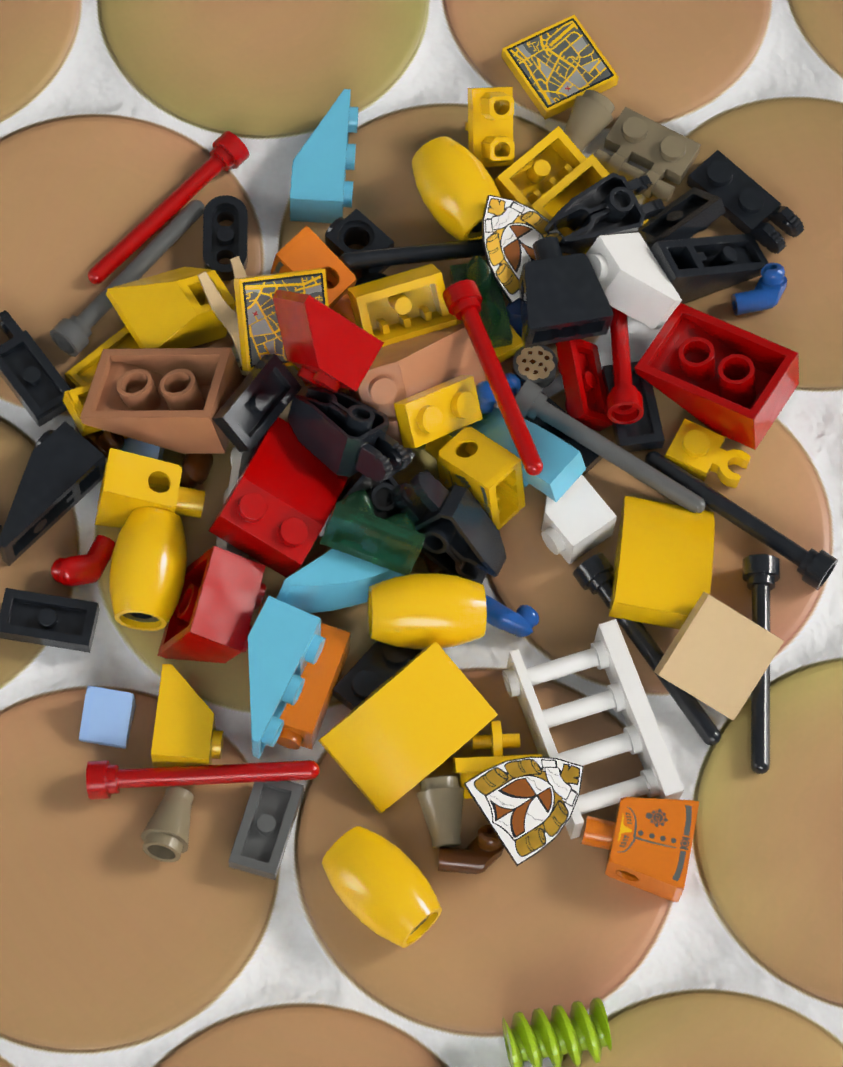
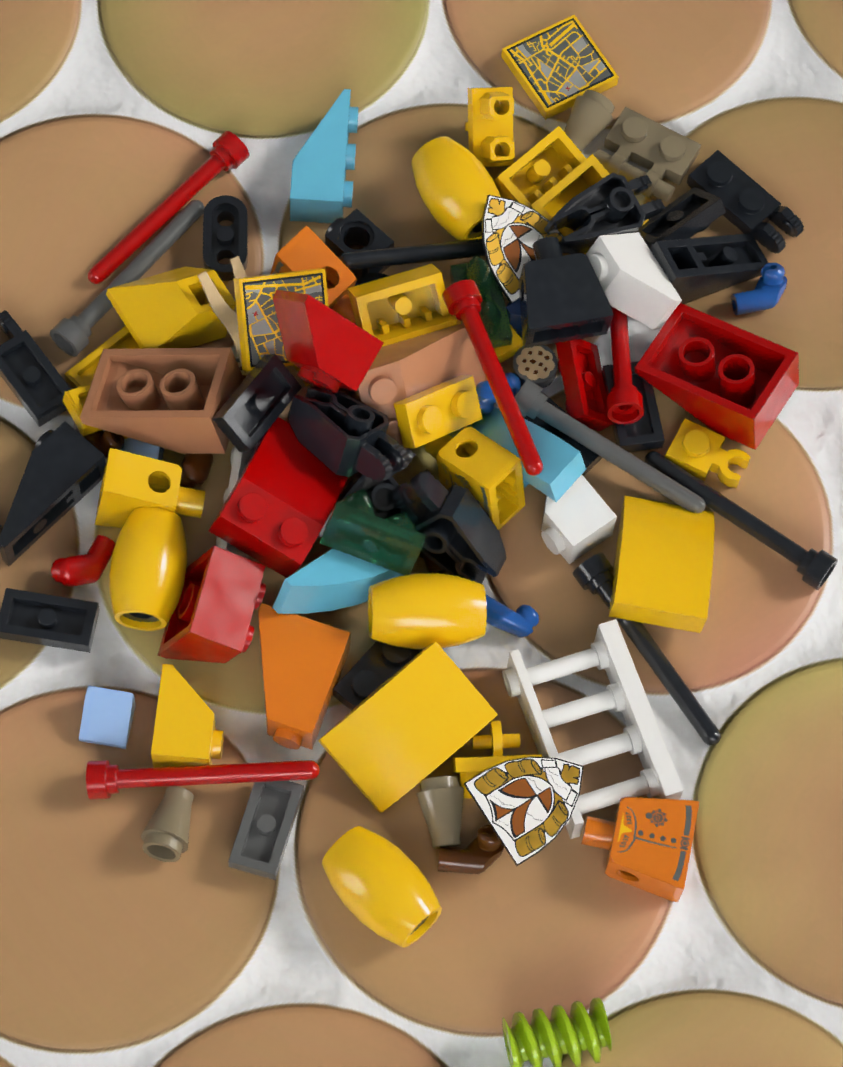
(277, 654): medium azure slope -> none
(718, 656): tan tile -> none
(761, 573): black piece -> none

